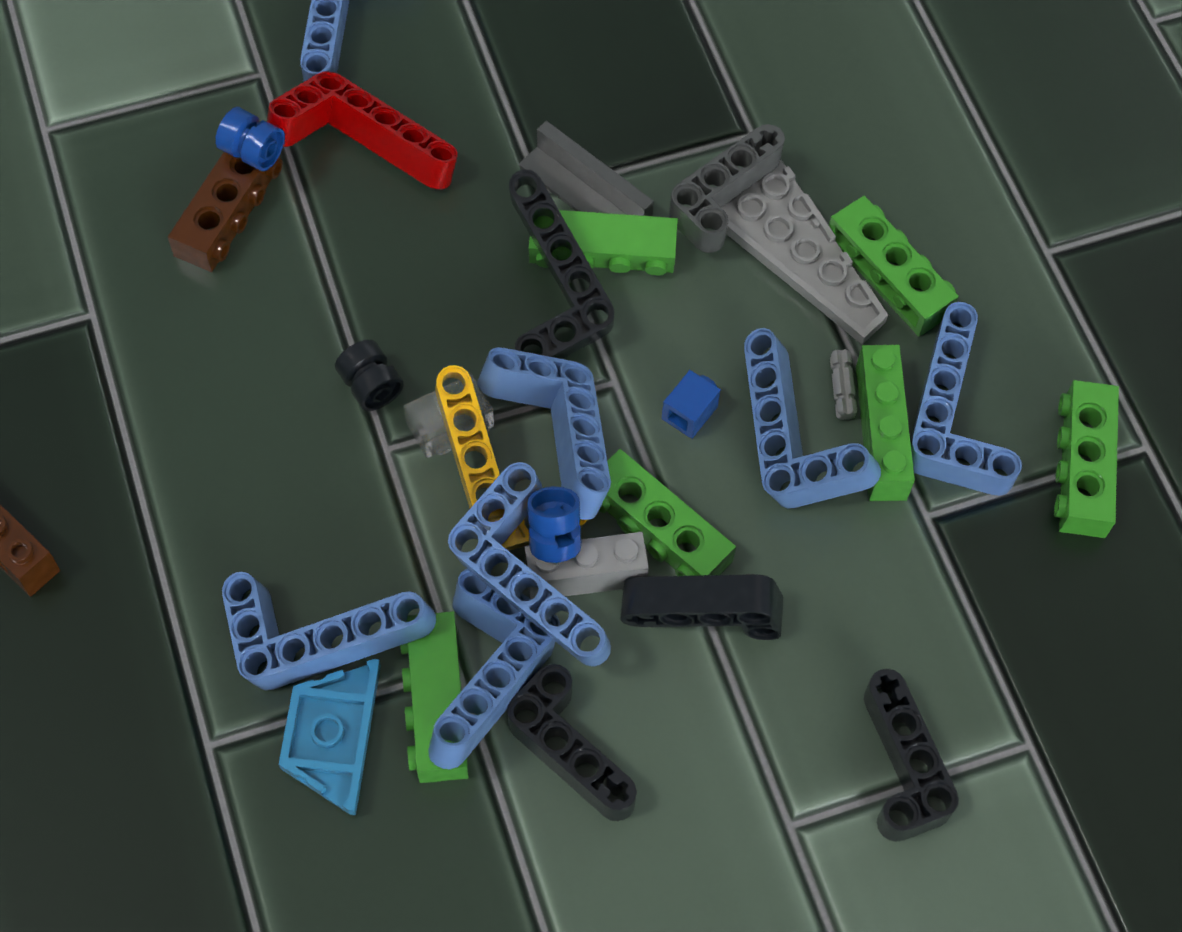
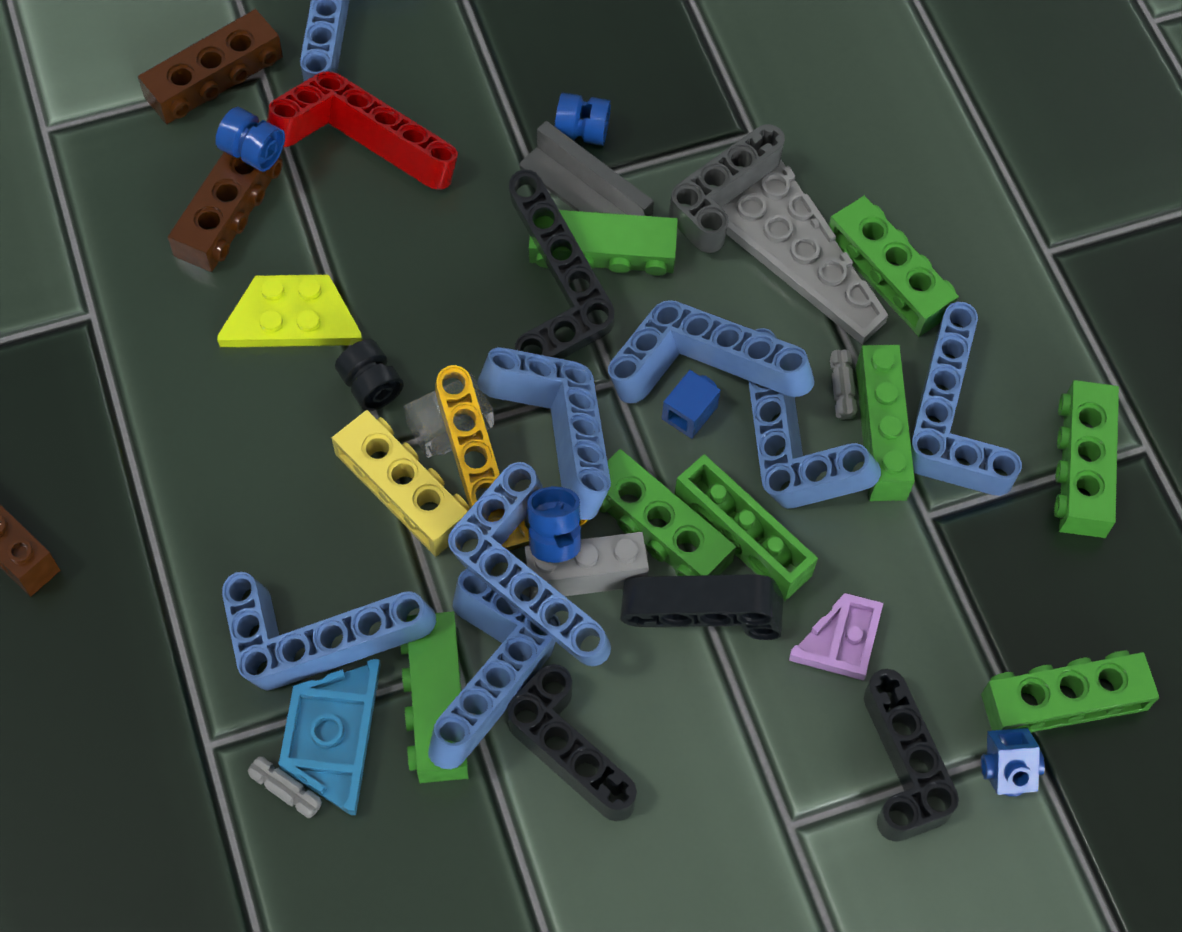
(211, 66): none -> reddish brown brick
(284, 787): none -> light grey axle
(290, 313): none -> neon yellow wing
(370, 435): none -> light yellow brick
(596, 117): none -> blue wheel
(684, 330): none -> medium blue beam
(756, 534): none -> bright green brick
(842, 638): none -> lavender wing
(1012, 761): none -> blue brick
(1127, 673): none -> bright green brick

